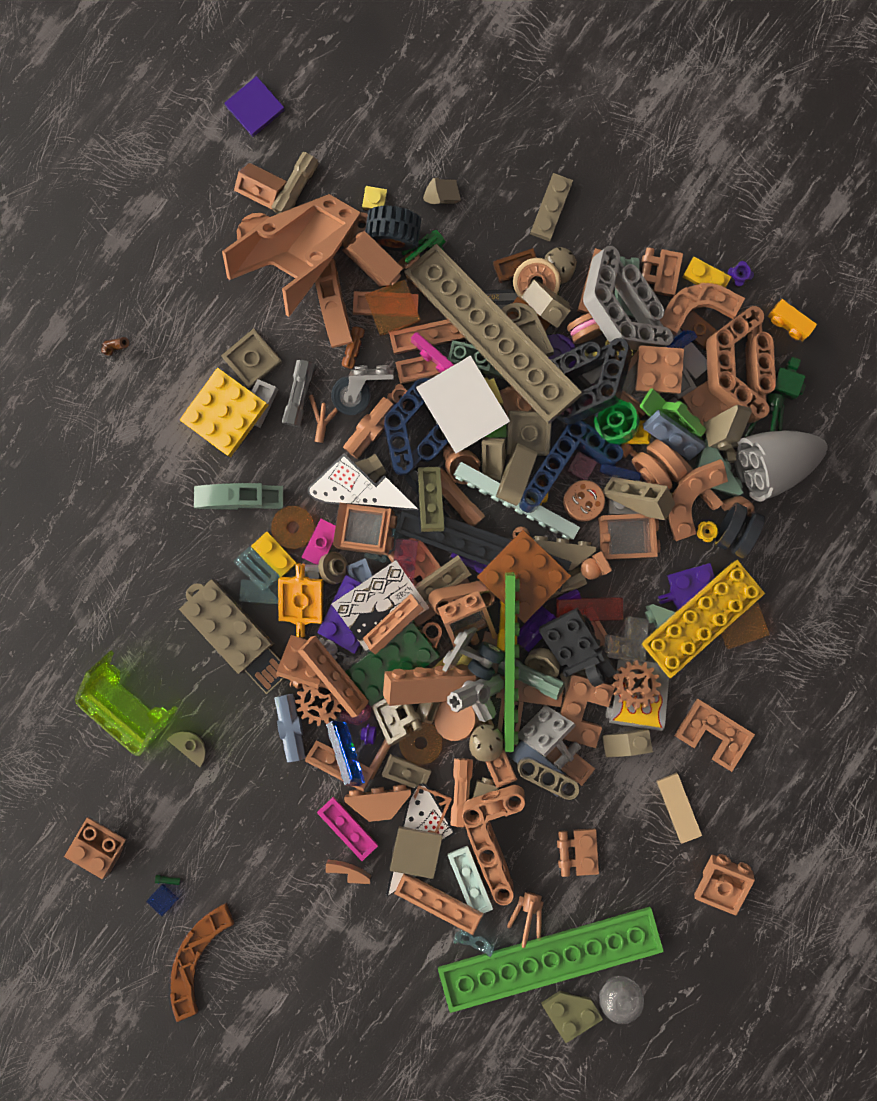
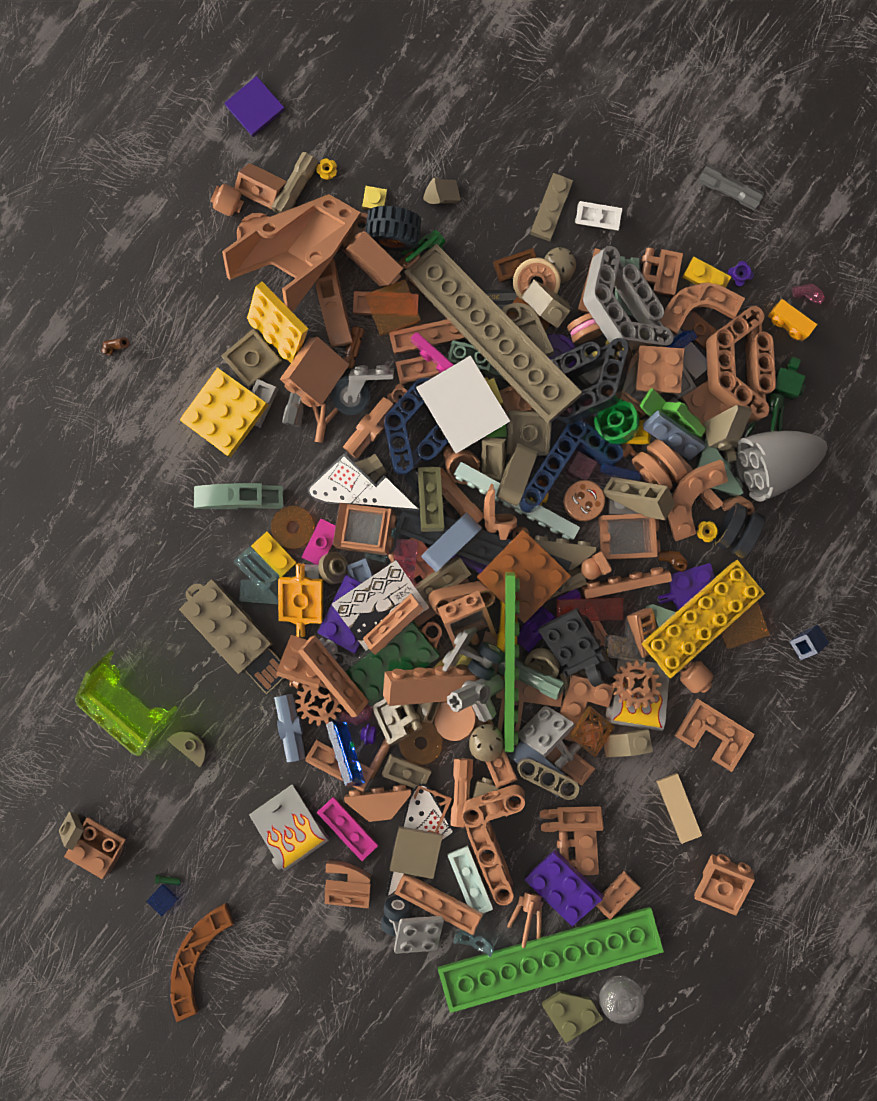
(71, 830): none -> dark tan plate
(227, 200): none -> nougat head
(276, 322): none -> yellow plate
(289, 831): none -> light grey door
(314, 372): none -> nougat brick
(327, 174): none -> yellow plate
(347, 894): none -> nougat plate
(411, 933): none -> light grey plate
(451, 542): none -> sand blue beam
(497, 521): none -> nougat hair
(563, 887): none -> dark purple plate
(573, 819): none -> nougat hinge
(581, 724): none -> clear orange window
(598, 215): none -> white hinge
(617, 584): none -> nougat plate
(618, 895): none -> nougat plate
(637, 627): none -> nougat slope
(674, 558): none -> reddish brown arm
(696, 677): none -> nougat head
(743, 193): none -> dark grey axle
(809, 642): none -> dark blue brick
(810, 291): none -> clear pink arm

